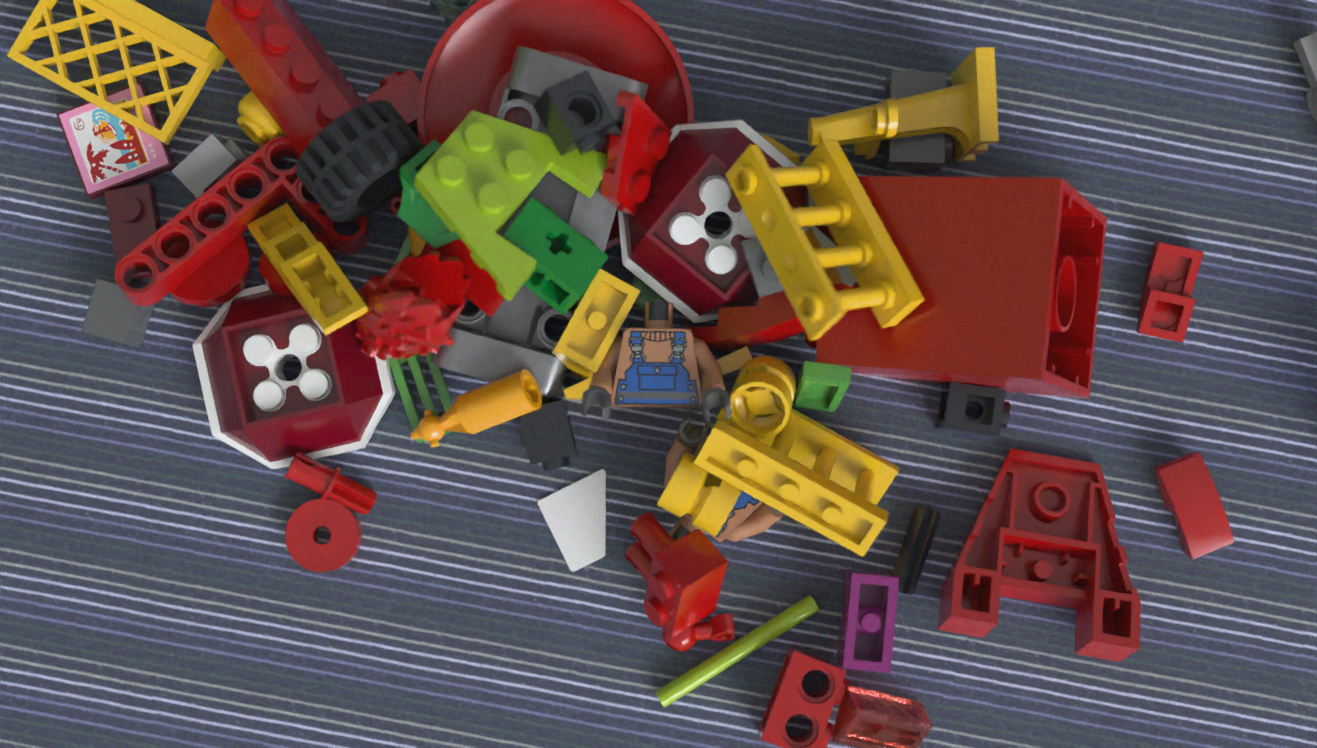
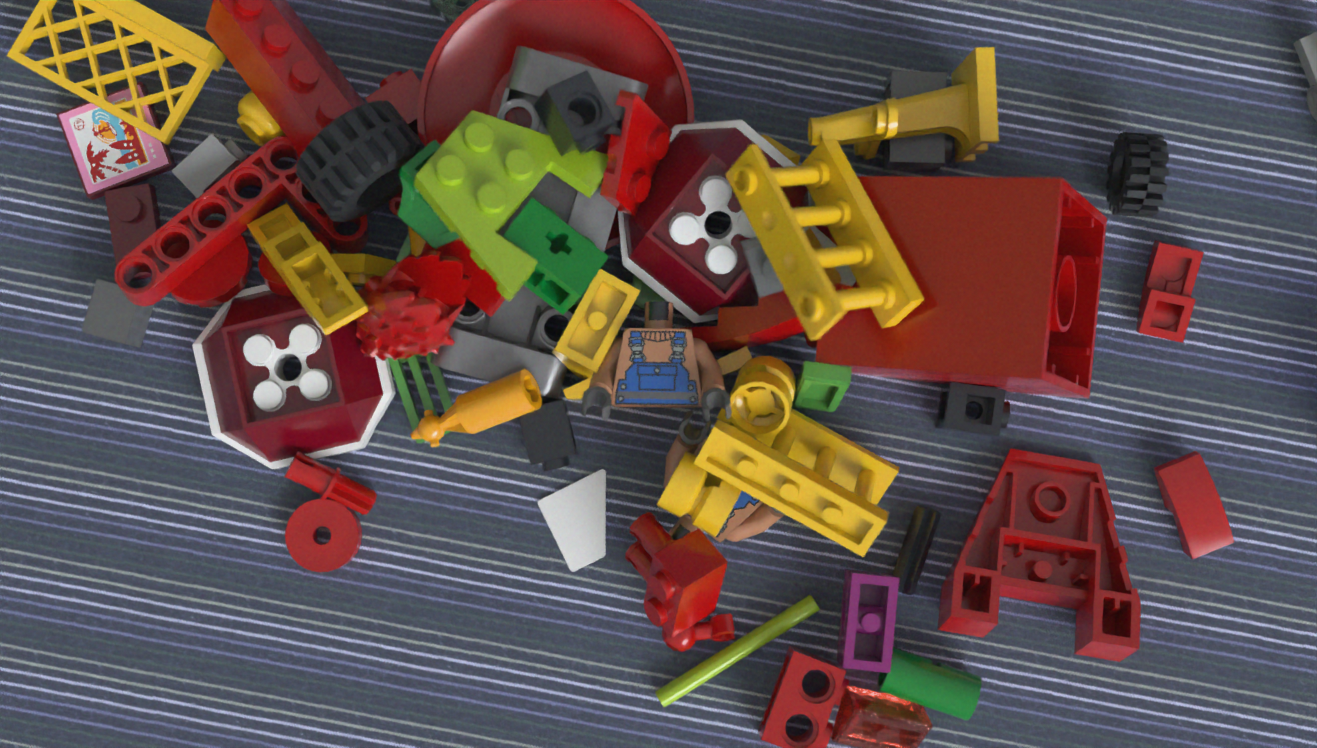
(362, 266): none -> yellow plate
(931, 685): none -> green pin
(1137, 174): none -> black tyre

